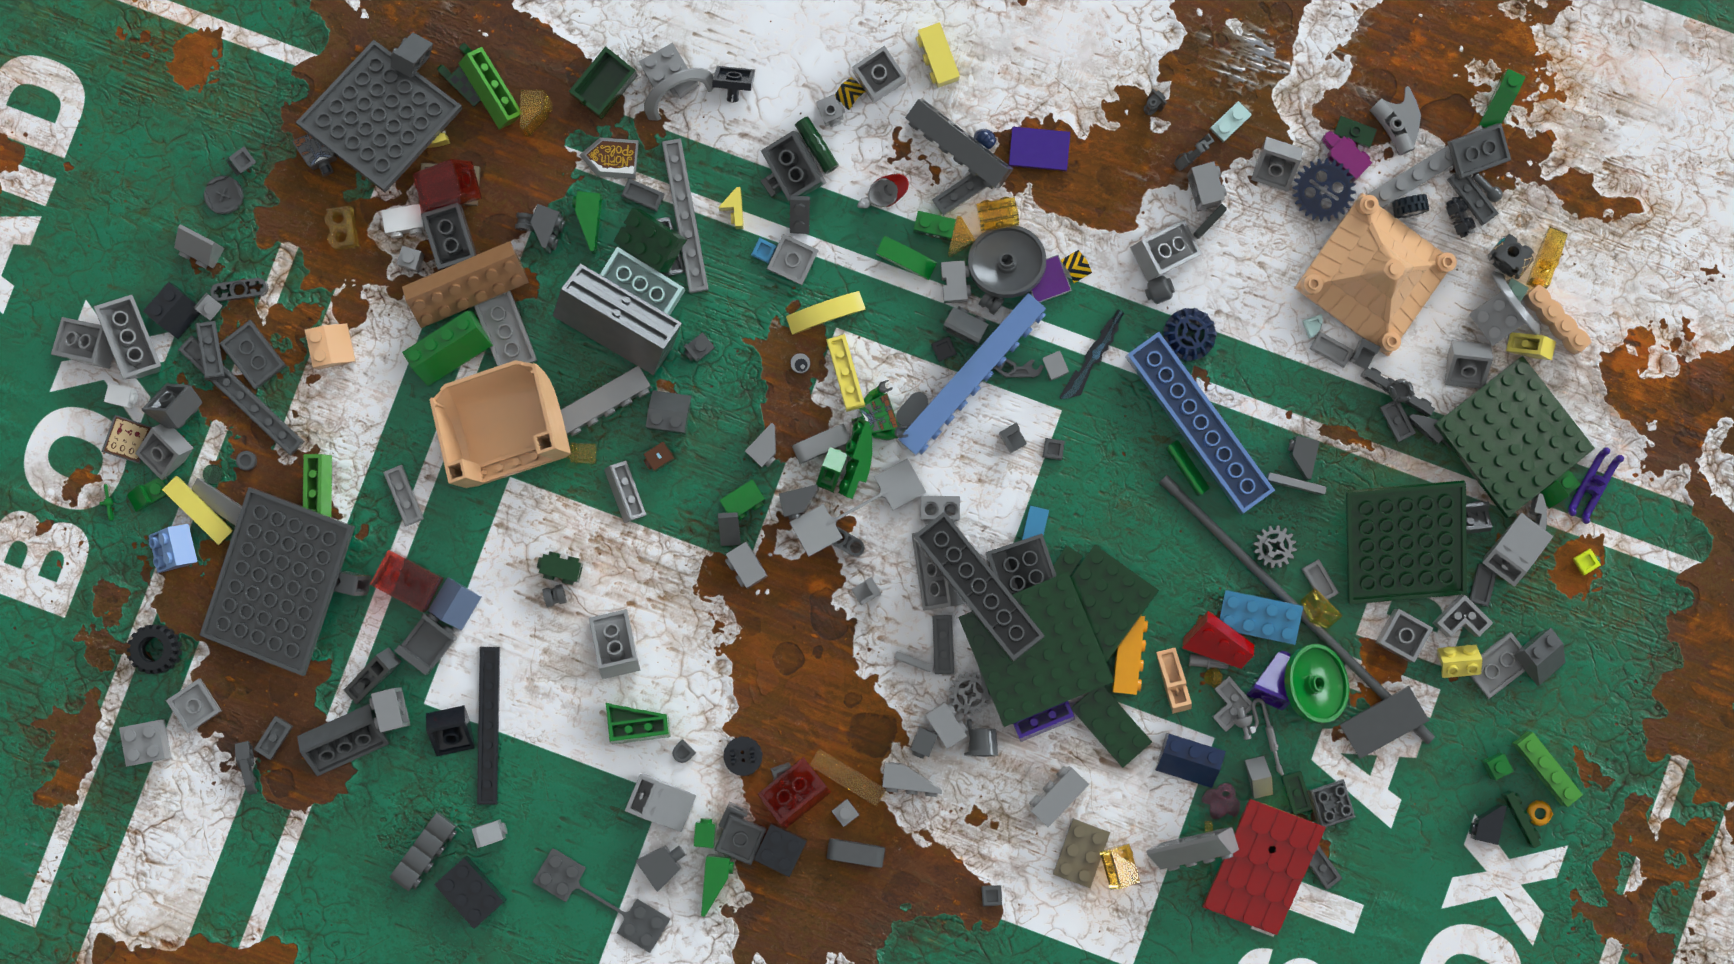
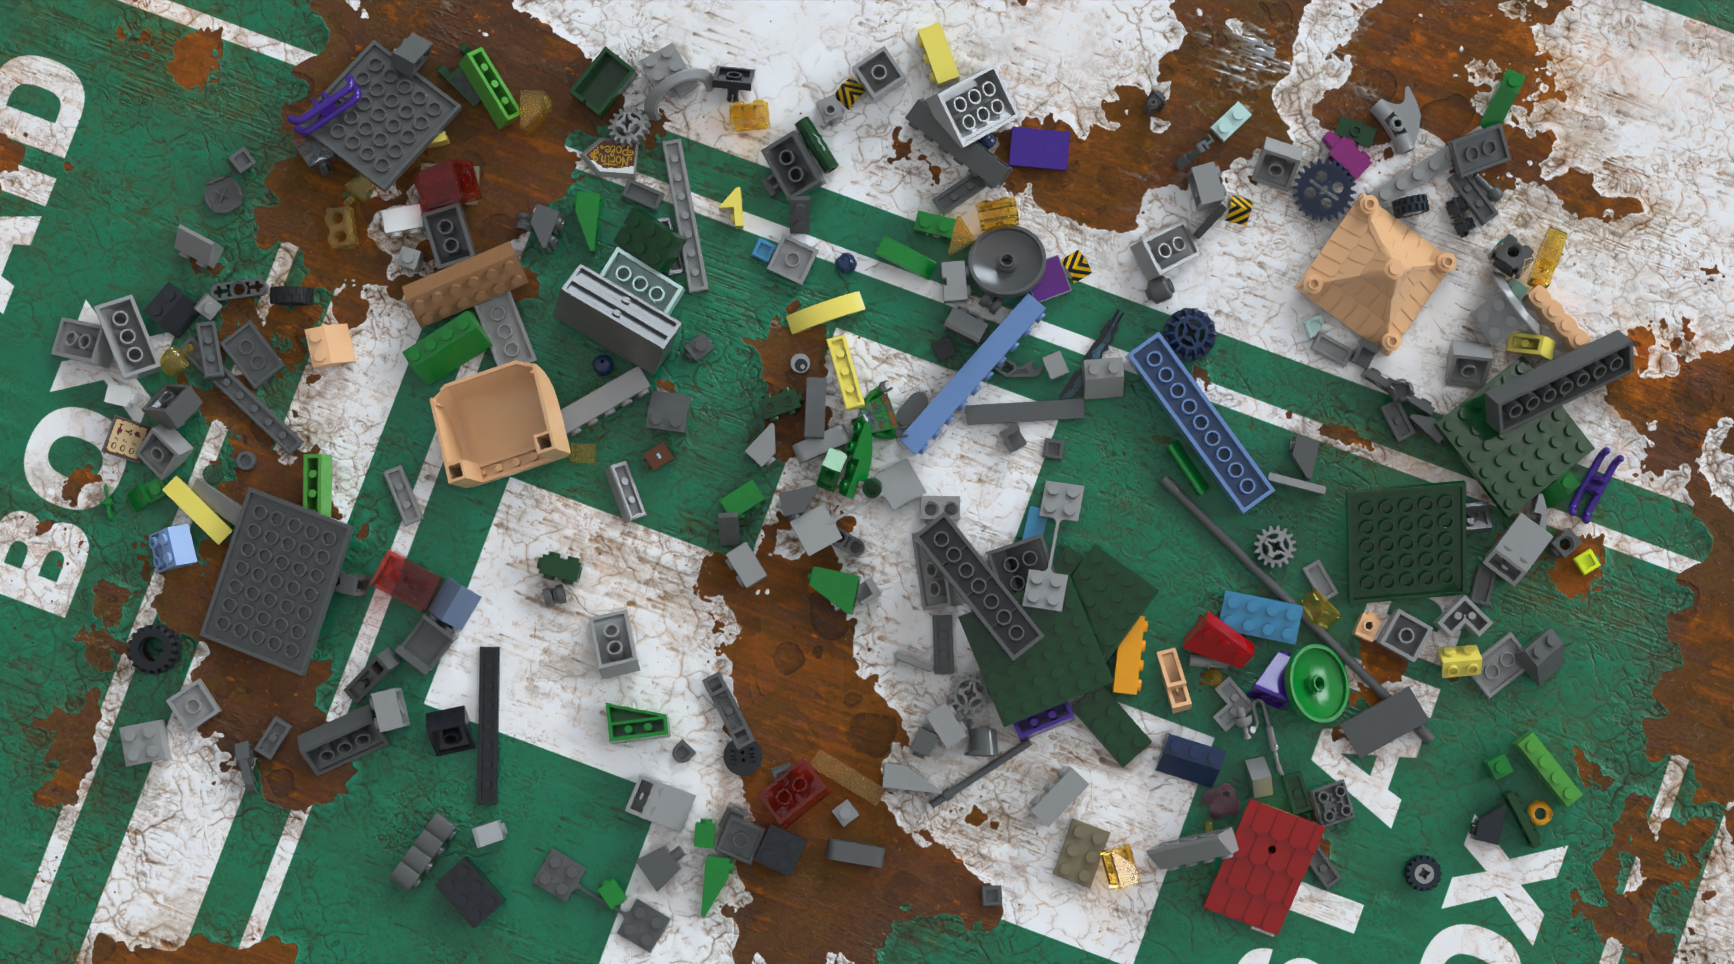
(175, 360): none -> clear yellow piece
(291, 295): none -> black tyre
(326, 108): none -> dark purple piece
(359, 189): none -> clear yellow piece
(603, 365): none -> dark blue piece
(612, 893): none -> green brick
(629, 127): none -> light grey gear
(728, 710): none -> dark grey slope
(749, 116): none -> clear yellow slope
(784, 403): none -> dark green brick
(815, 408): none -> dark grey slope
(836, 586): none -> green slope
(846, 263): none -> dark blue piece
(872, 487): none -> dark green tile
(885, 191): light grey hair -> none
(948, 794): none -> dark grey bar
(973, 106): none -> light grey slope
(1025, 411): none -> dark grey tile
(1045, 588): none -> light grey hinge
(1102, 378): none -> light grey slope
(1239, 210): none -> sticker
(1360, 629): none -> light nougat brick
(1415, 874): none -> black wheel
(1559, 381): none -> dark grey brick
(1571, 540): none -> dark grey brick

